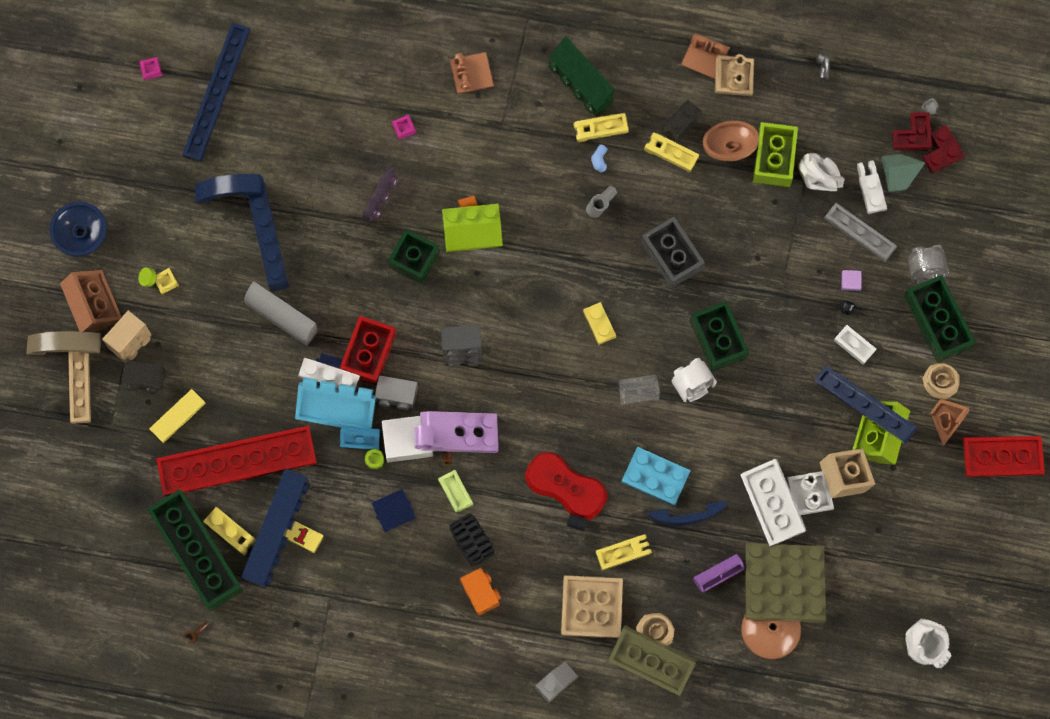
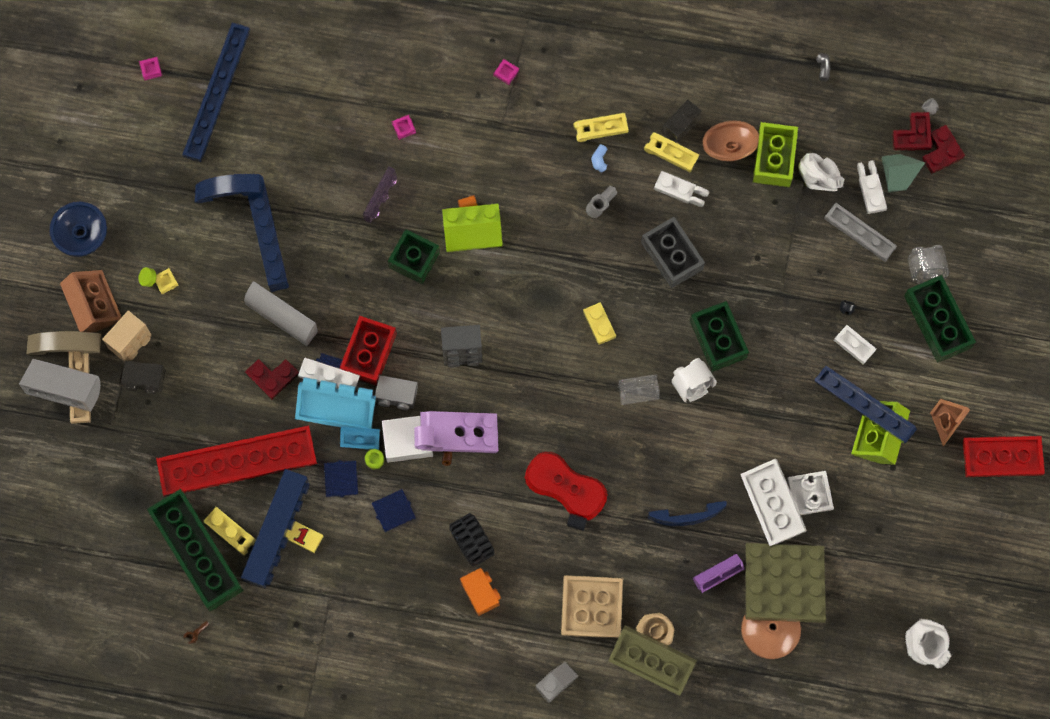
(61, 385): none -> light grey brick
(177, 416): light yellow tile -> none
(272, 382): none -> dark red plate
(341, 478): none -> clear blue piece
(455, 491): yellowish green tile -> none
(471, 72): nougat hinge -> none
(506, 72): none -> dark pink tile
(581, 77): dark green slope -> none
(622, 552): light yellow hinge -> none
(655, 476): medium azure plate -> none
(680, 189): none -> white hinge
(702, 55): nougat hinge -> none
(734, 75): tan plate -> none
(847, 473): tan brick -> none
(851, 280): lavender tile -> none
(941, 381): tan hat -> none

